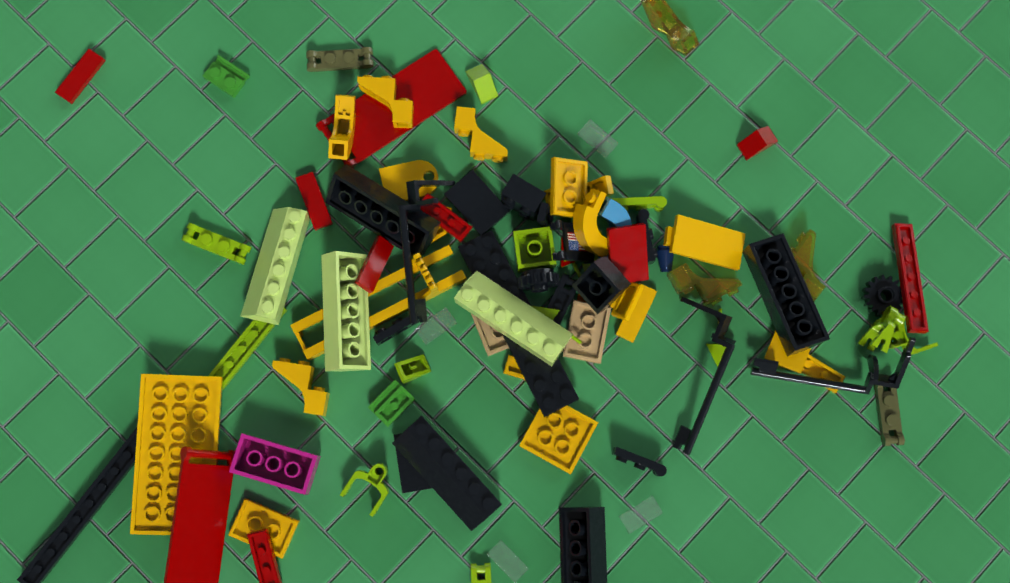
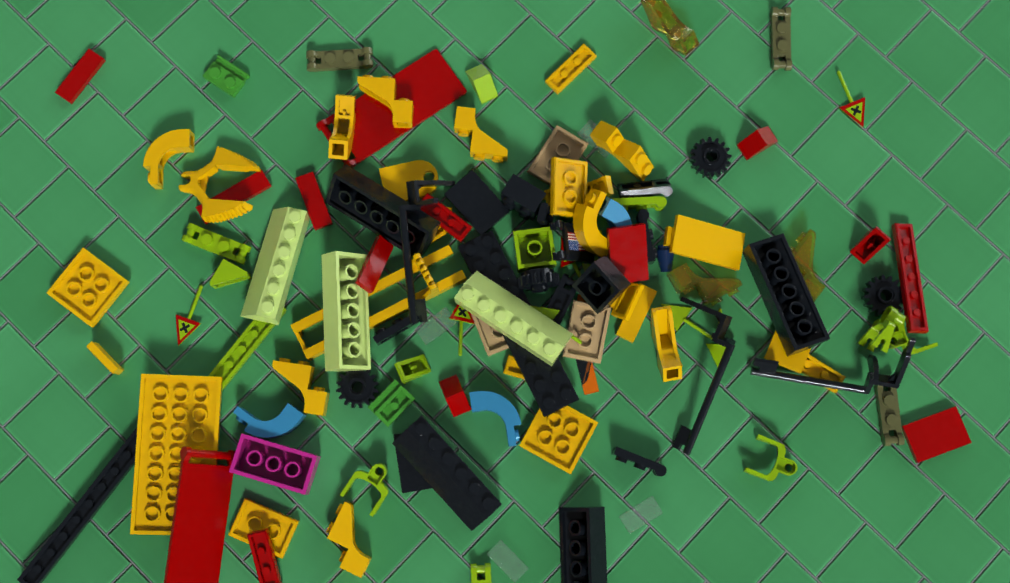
(88, 287): none -> yellow plate
(99, 352): none -> yellow tile
(162, 149): none -> yellow arch
(186, 326): none -> piece
(215, 209): none -> yellow piece
(228, 274): none -> lime slope
(243, 190): none -> red tile
(282, 425): none -> dark azure arch
(343, 533): none -> yellow arch
(364, 395): none -> black gear
(454, 395): none -> red slope
(461, 315): none -> piece
(498, 404): none -> dark azure arch
(561, 145): none -> tan tile
(570, 69): none -> yellow tile
(587, 377): none -> sticker
(627, 152): none -> yellow arch
(645, 188): none -> black plate
(665, 343): none -> yellow arch
(680, 314): none -> lime piece
(714, 149): none -> black gear
(780, 38): none -> olive plate
(780, 463): none -> lime piece
(854, 109): none -> piece
(870, 244): none -> red slope
(936, 434): none -> red tile

